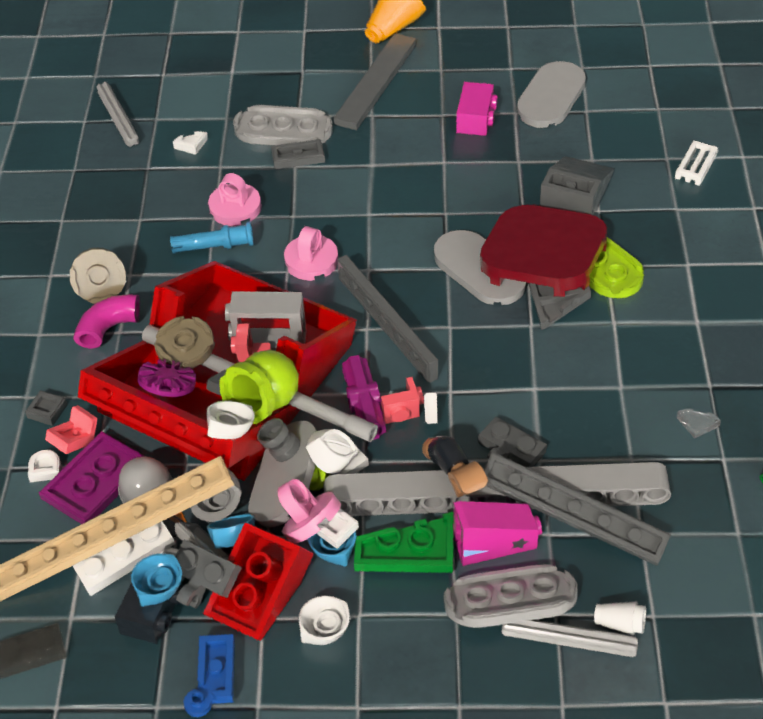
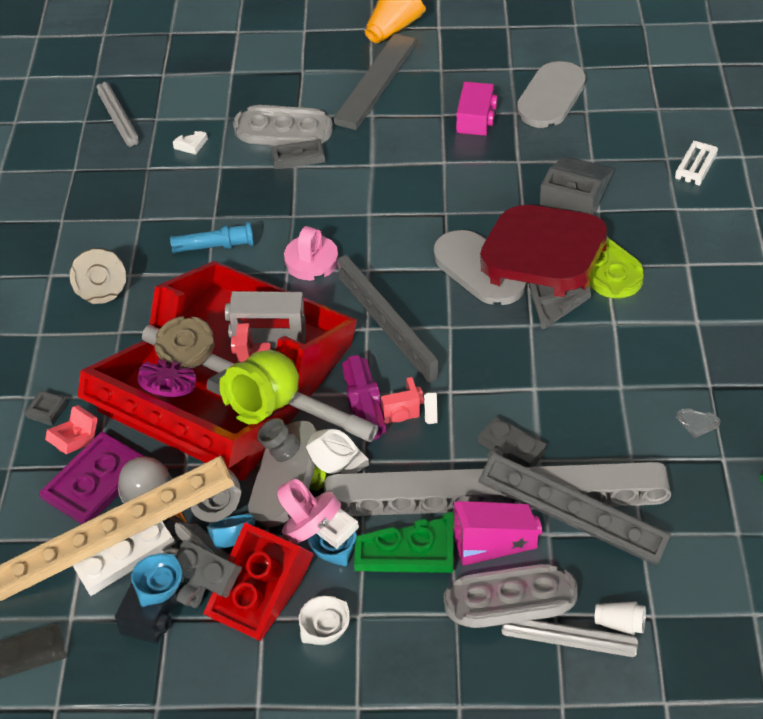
(43, 466): white tile -> none
(104, 315): dark pink cylinder -> none
(214, 674): blue hinge -> none
(229, 419): white hat -> none
(234, 201): bright pink tile -> none
(449, 456): piece -> none

